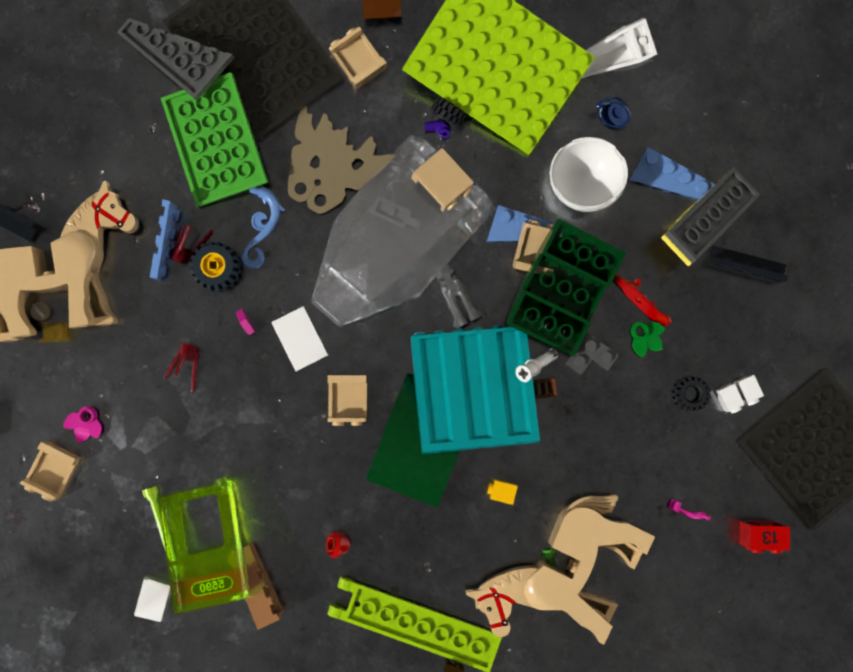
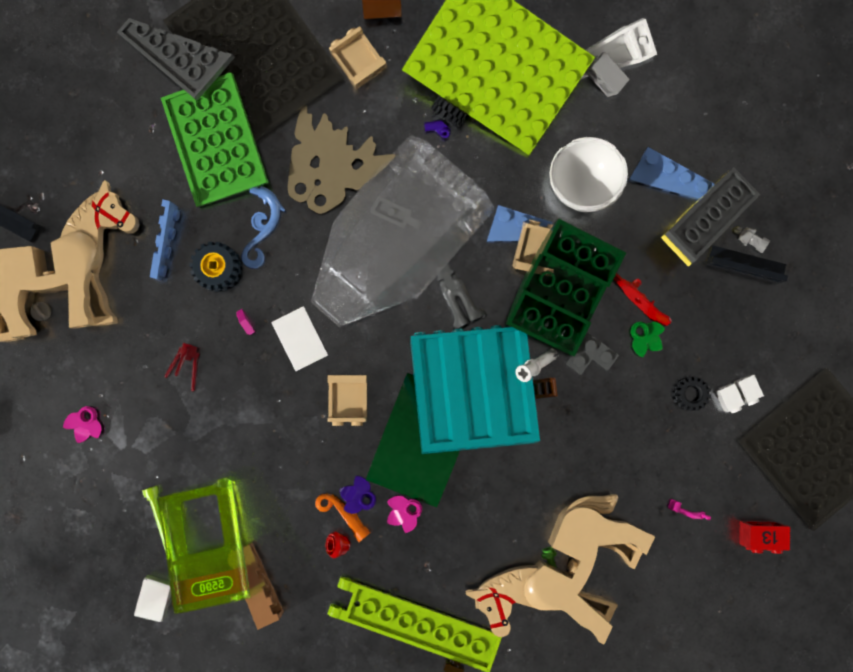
(50, 471): tan panel -> none
(54, 333): clear yellow panel -> none
(180, 252): dark red plant -> none
(353, 521): none -> orange plant
(354, 496): none -> dark purple plate
(401, 514): none -> dark pink plate
(443, 179): tan panel -> none
(502, 491): yellow brick -> none
(607, 75): none -> light grey hinge
(614, 112): dark blue hat -> none
(748, 235): none -> light grey piece

